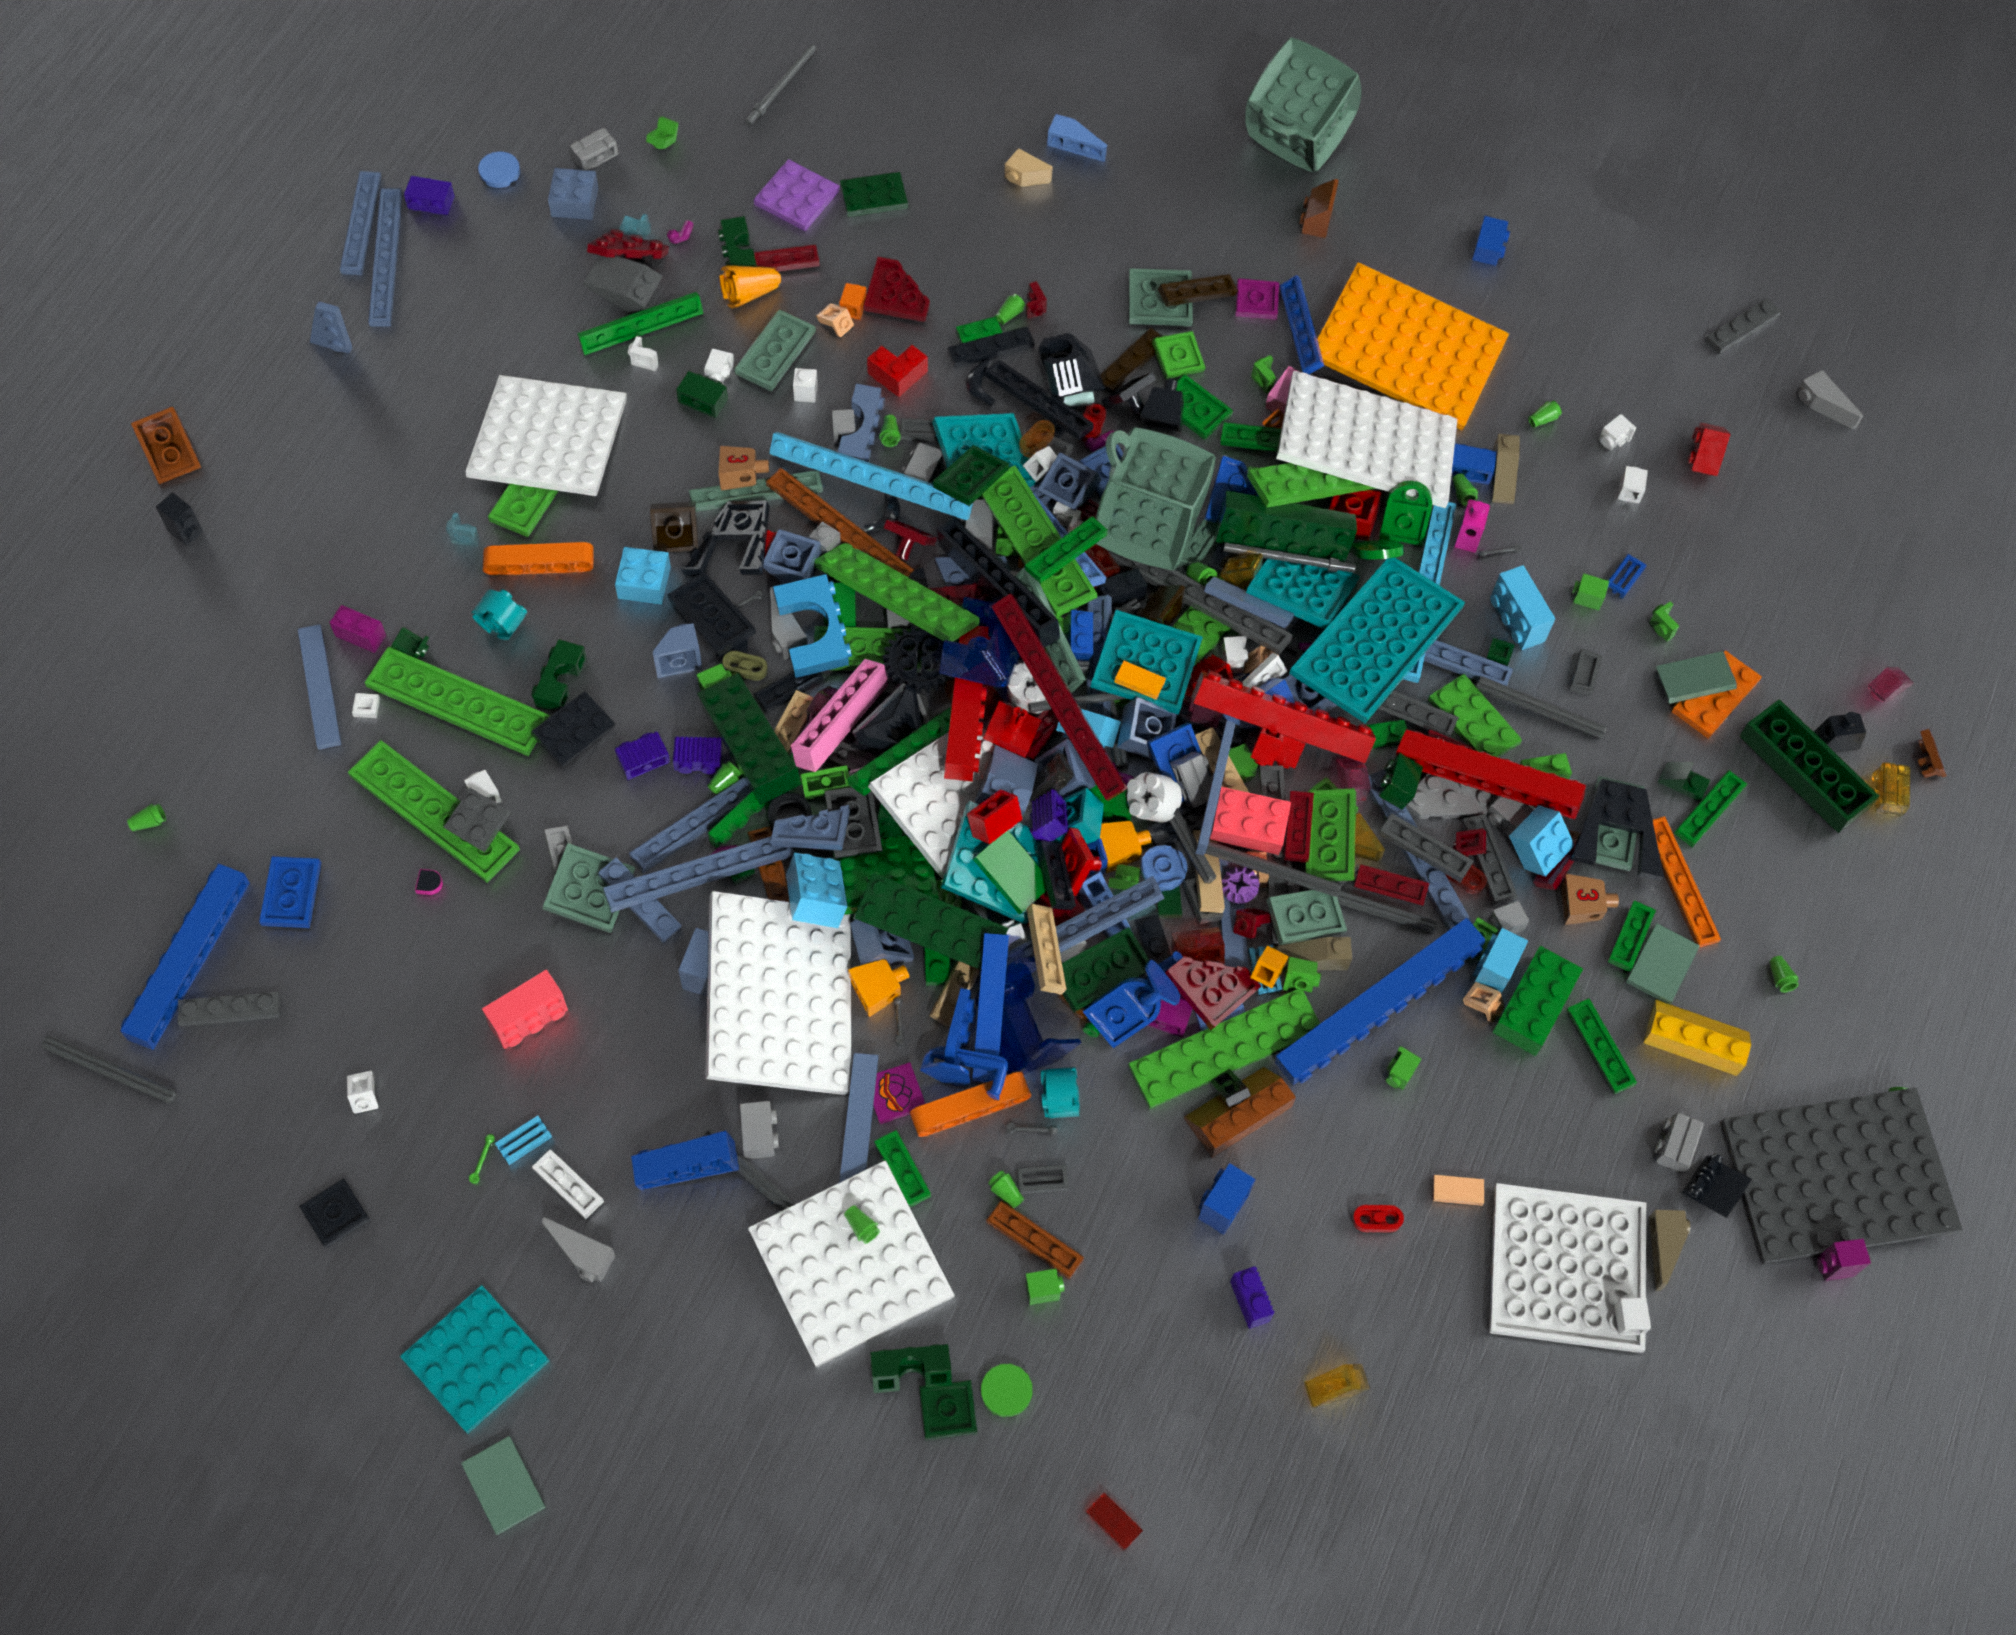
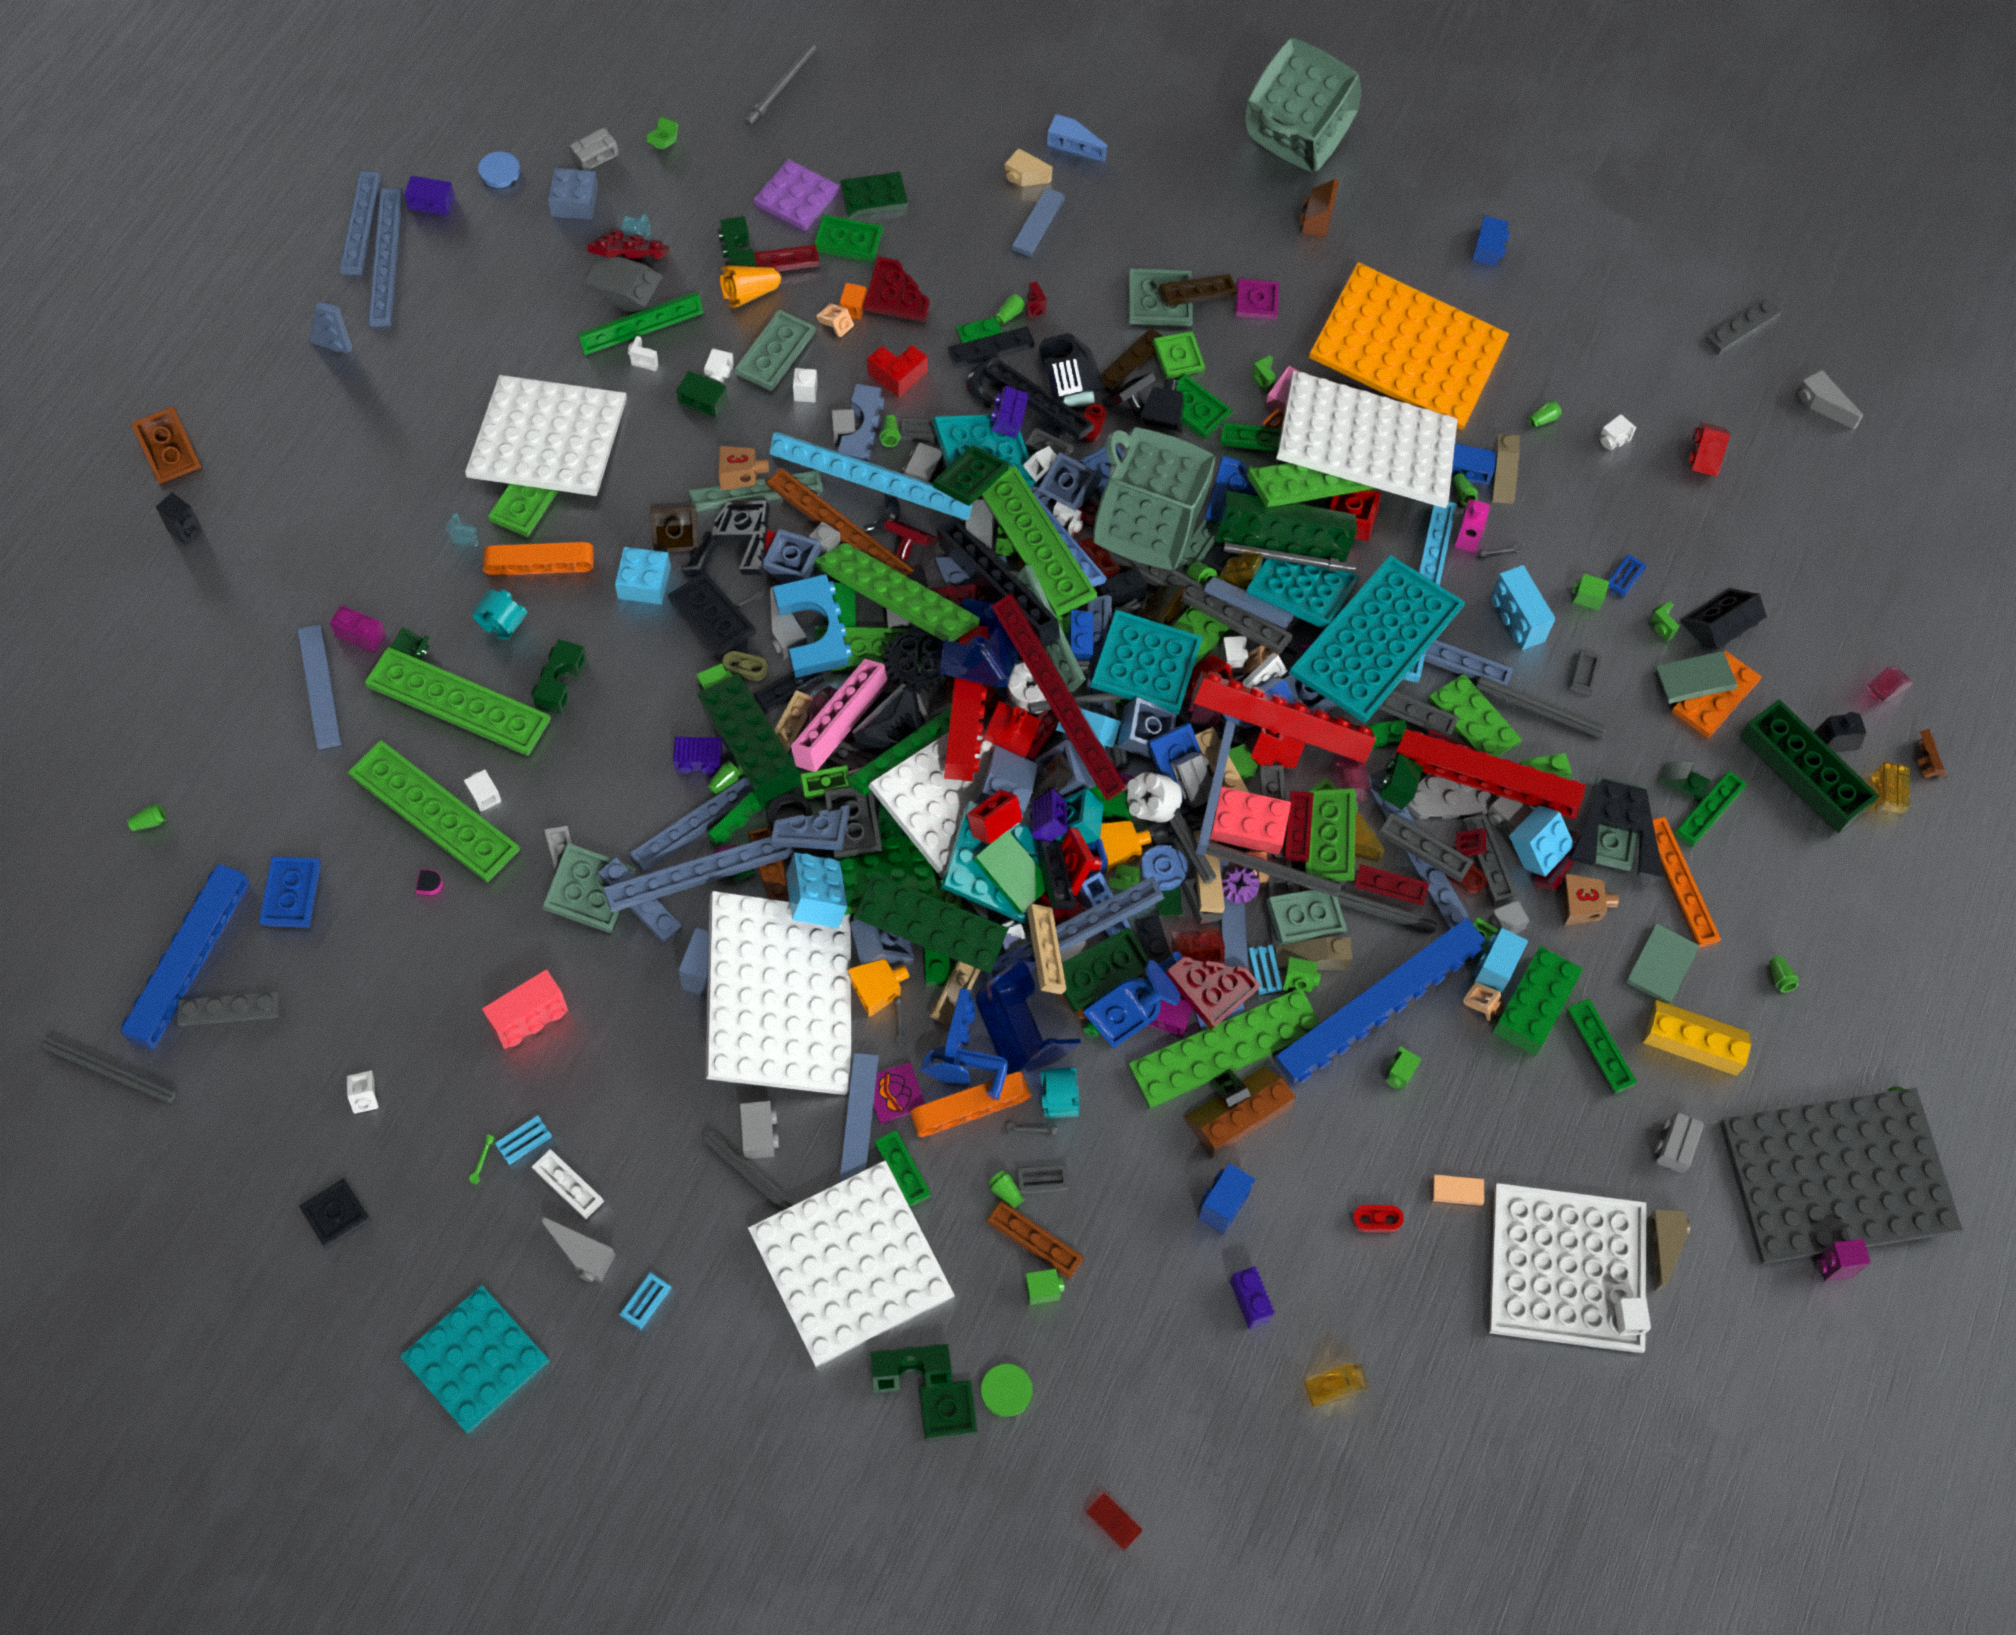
(366, 705): white tile -> none
(477, 820): dark grey plate -> none
(503, 1485): sand green tile -> none
(573, 729): black plate -> none
(642, 755): dark purple brick -> none
(654, 1305): none -> medium azure tile
(677, 652): sand blue slope -> none
(680, 236): magenta arm -> none
(685, 1161): blue wedge -> none
(848, 238): none -> green tile
(862, 1225): bright green cone -> none
(991, 1000): blue tile -> none
(1009, 412): none -> dark purple brick
(1034, 438): clear orange plate -> none
(1038, 222): none -> sand blue tile
(1066, 550): green plate -> none
(1098, 443): magenta arm -> none
(1140, 680): light orange tile -> none
(1248, 920): dark red bracket -> none
(1269, 967): light orange brick -> none
(1301, 325): blue tile -> none
(1377, 549): green tile -> none
(1407, 515): green tile -> none
(1500, 651): dark green plate -> none
(1631, 936): green plate -> none
(1632, 484): white brick -> none
(1716, 1185): black hinge -> none
(1725, 617): none -> black slope

